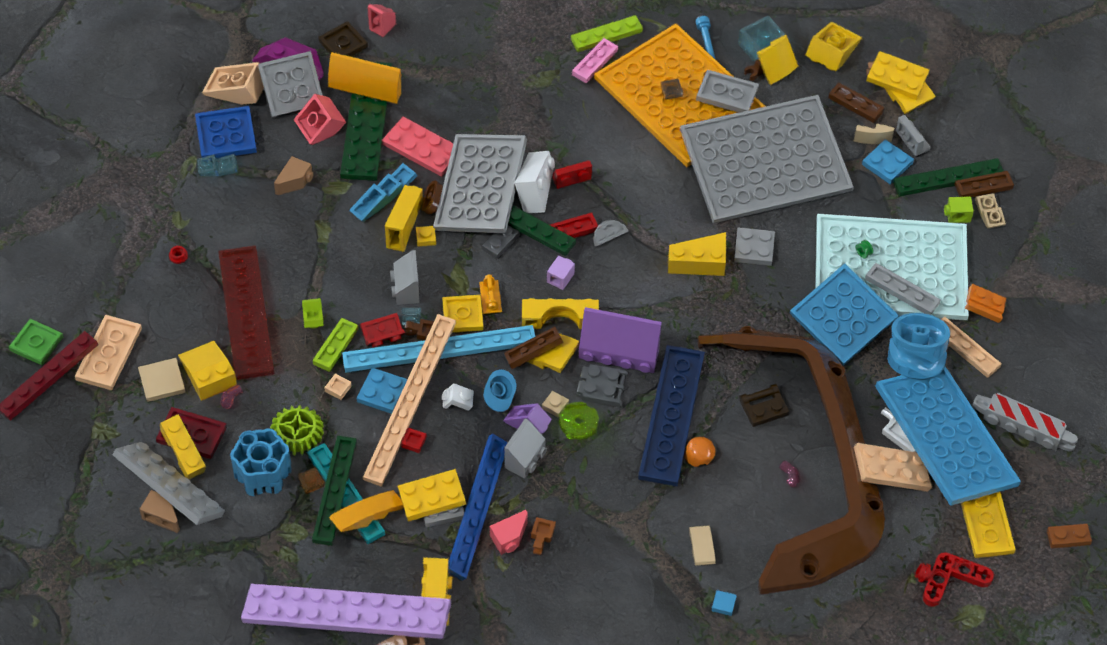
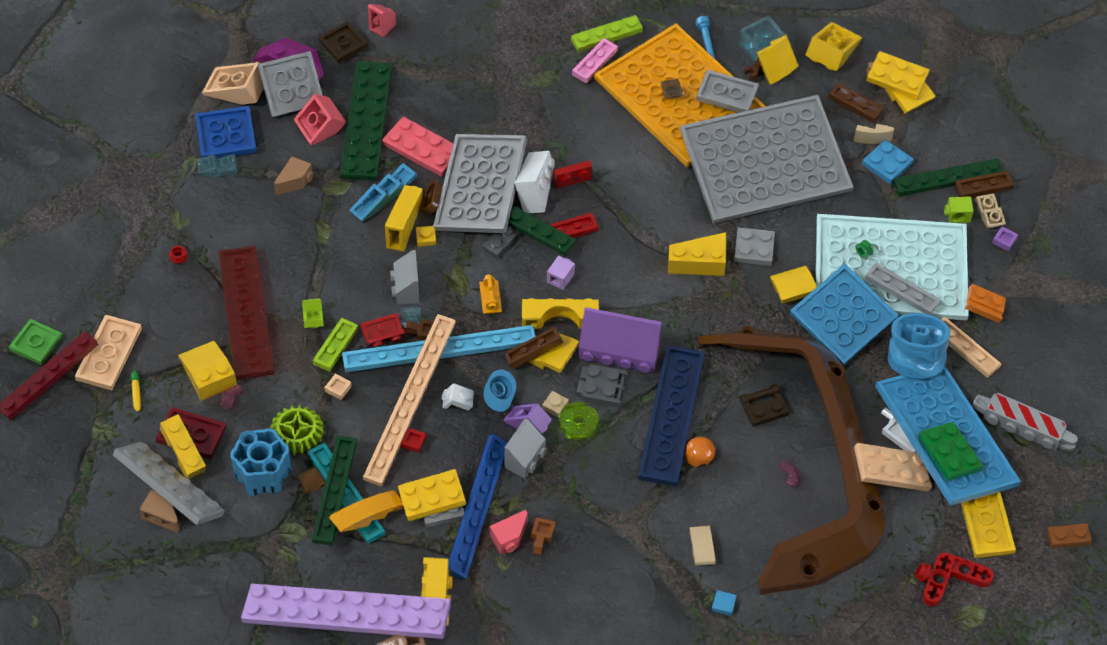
(136, 390): none -> yellow piece
(161, 379): tan tile -> none
(364, 78): light orange slope -> none
(381, 390): dark azure plate -> none
(466, 312): yellow plate -> none
(608, 230): light grey plate -> none
(793, 284): none -> yellow slope
(911, 136): light grey bracket -> none
(950, 451): none -> green plate
(1005, 238): none -> medium lavender plate

